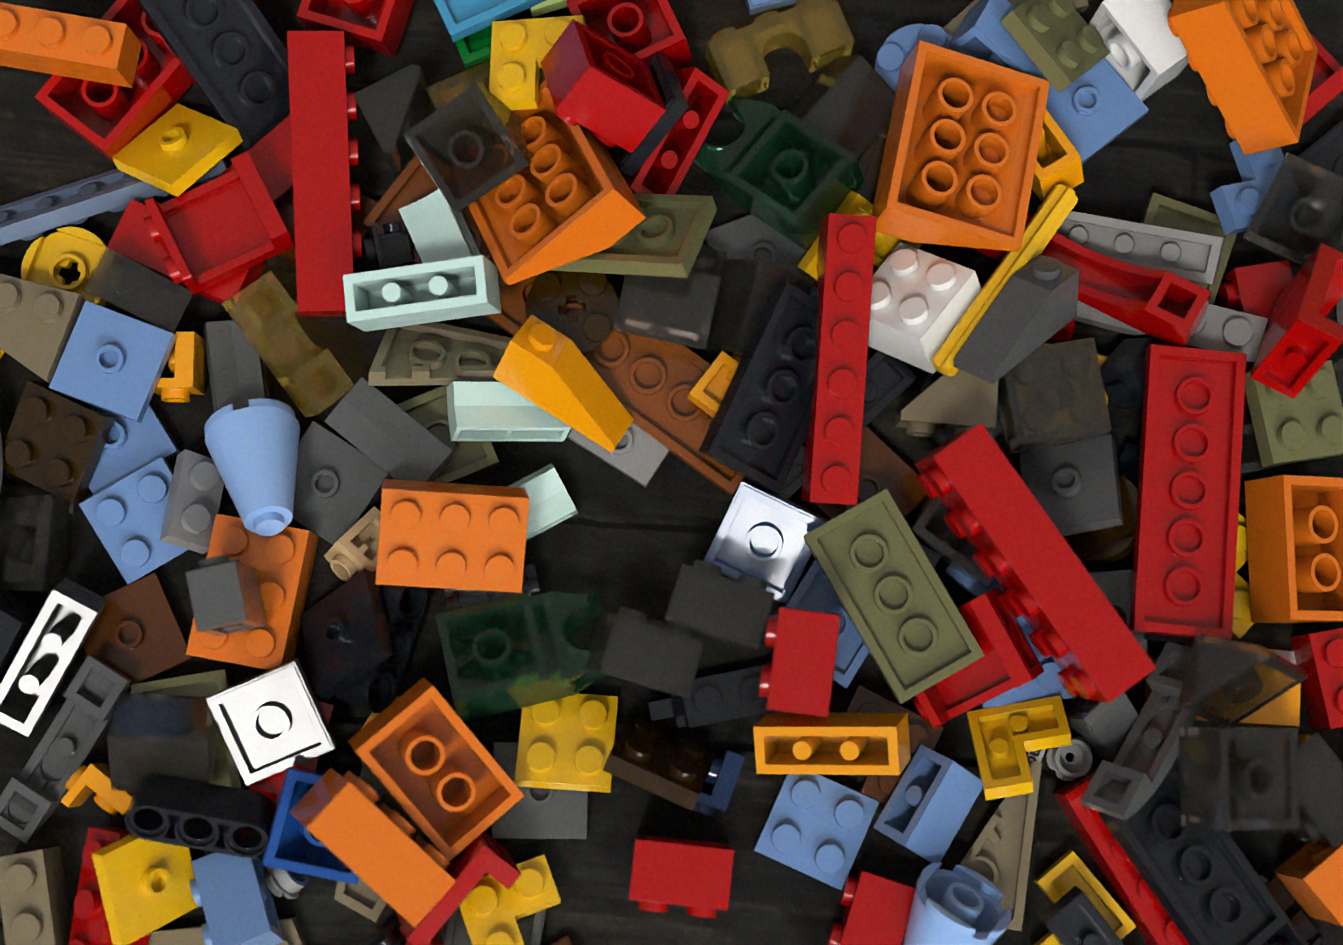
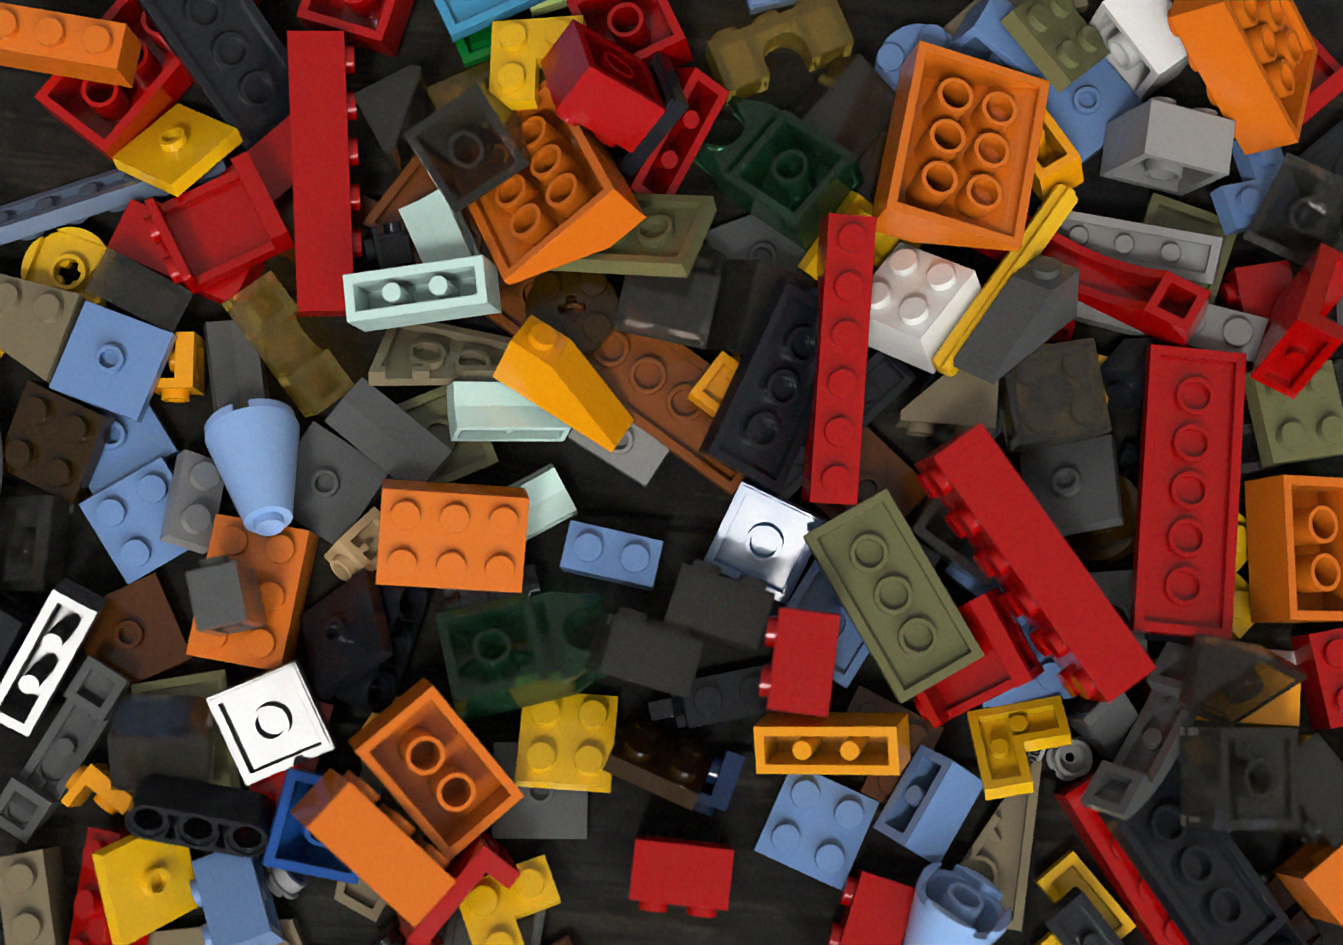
(611, 555): none -> medium blue brick
(1168, 147): none -> light grey brick

